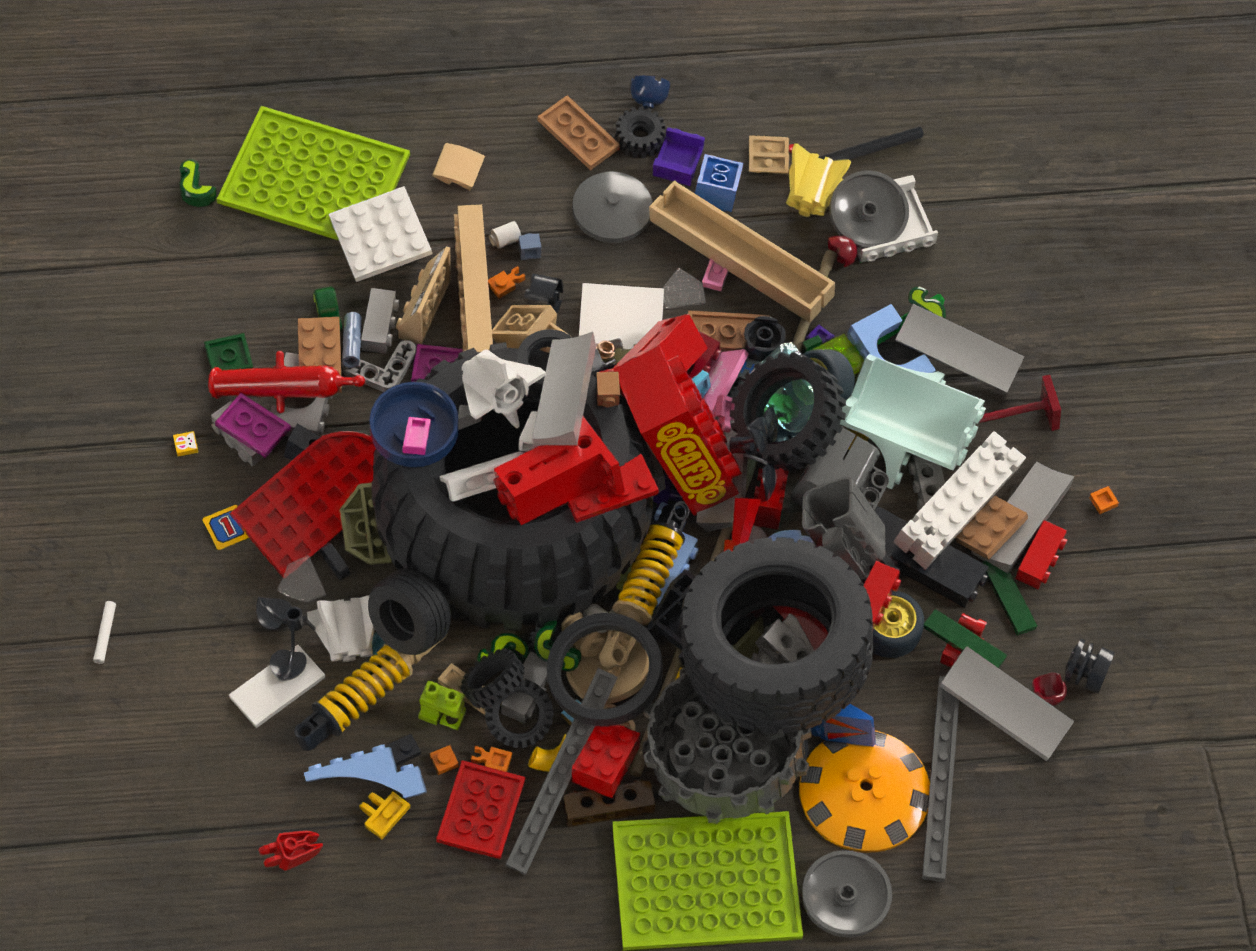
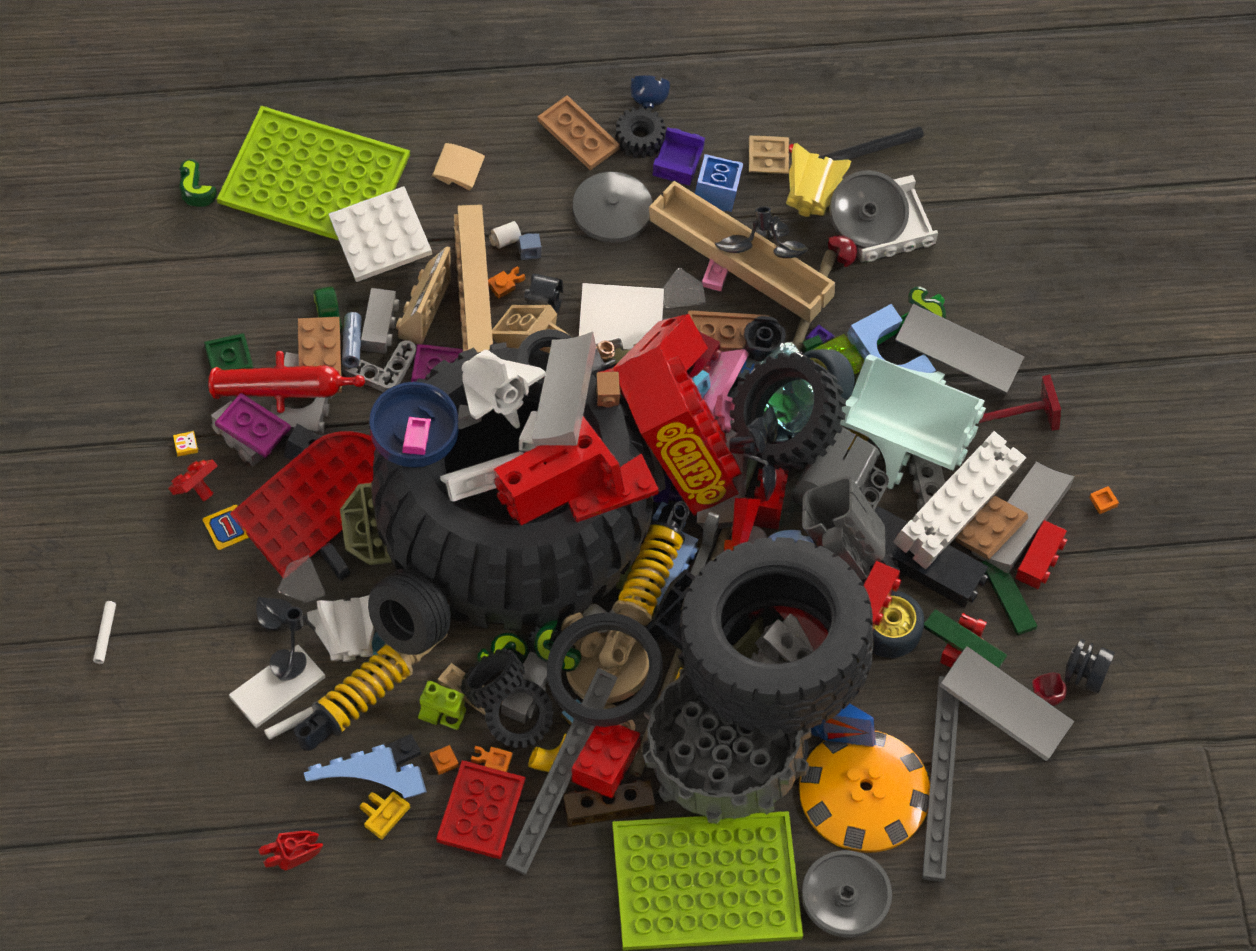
(194, 479): none -> red plate
(288, 723): none -> white piece
(708, 542): none -> dark grey beam
(767, 228): none -> black plant

